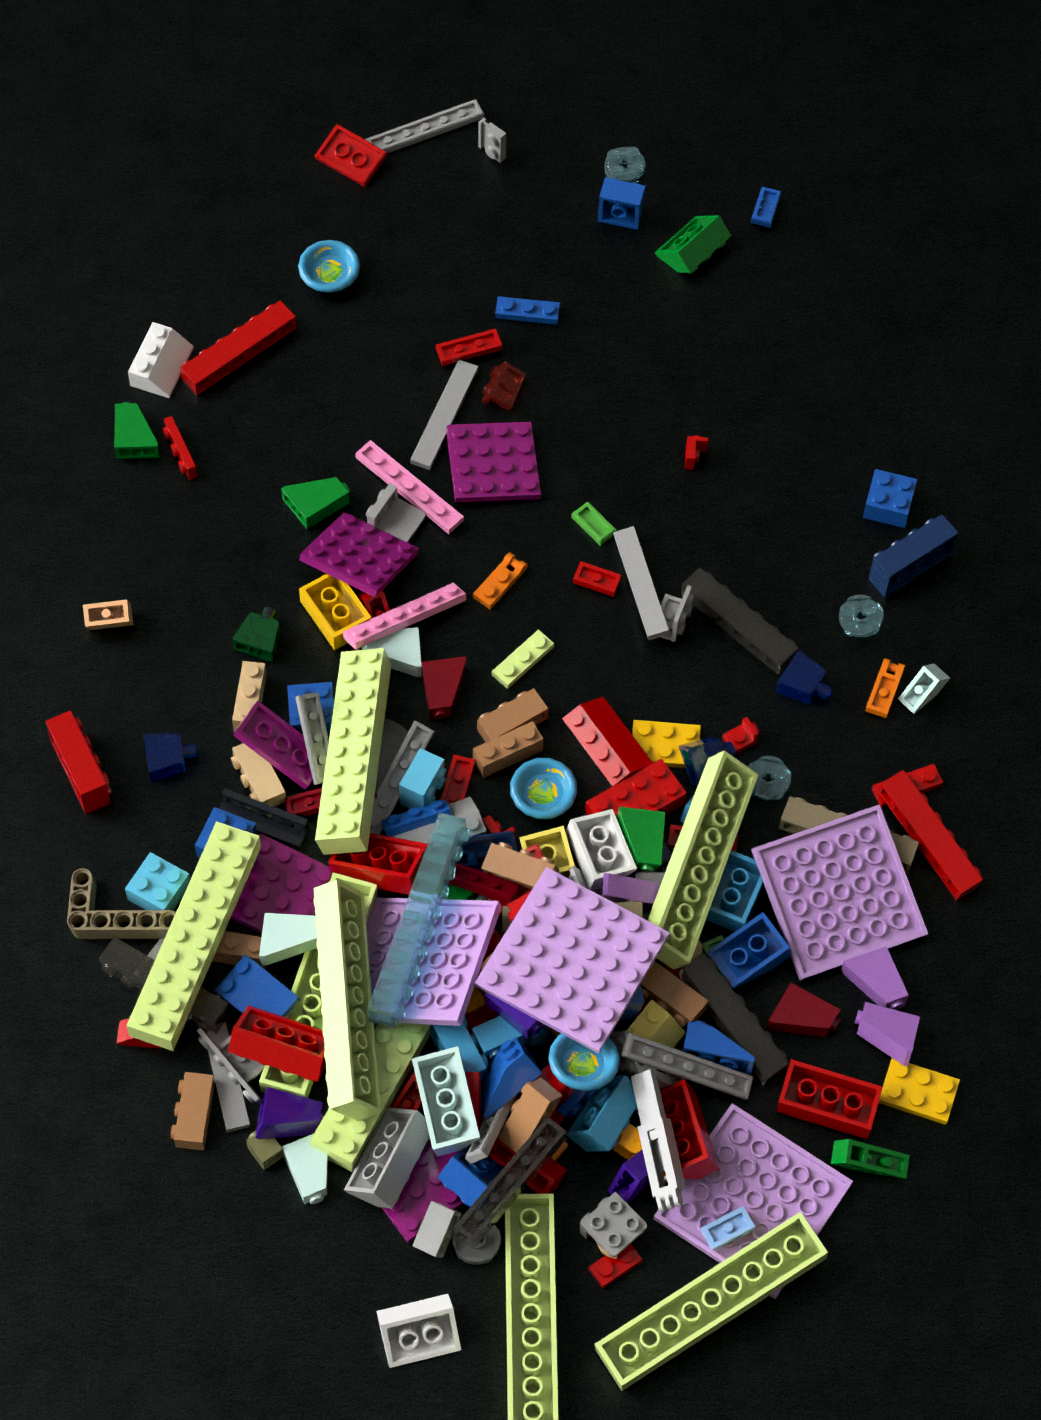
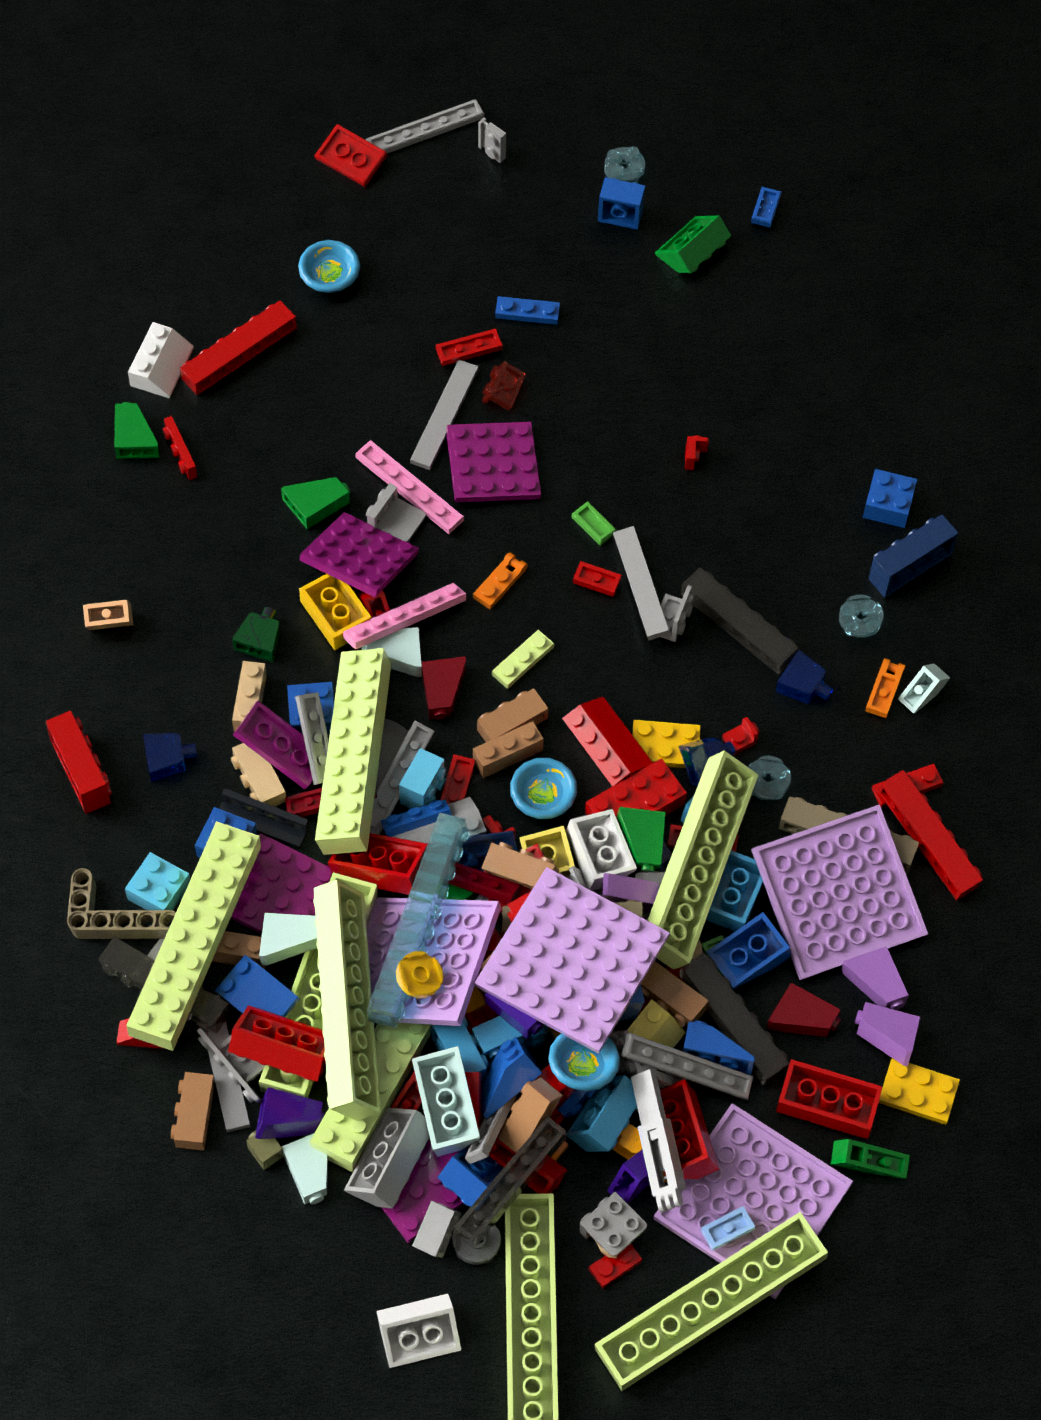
(419, 974): none -> yellow tile

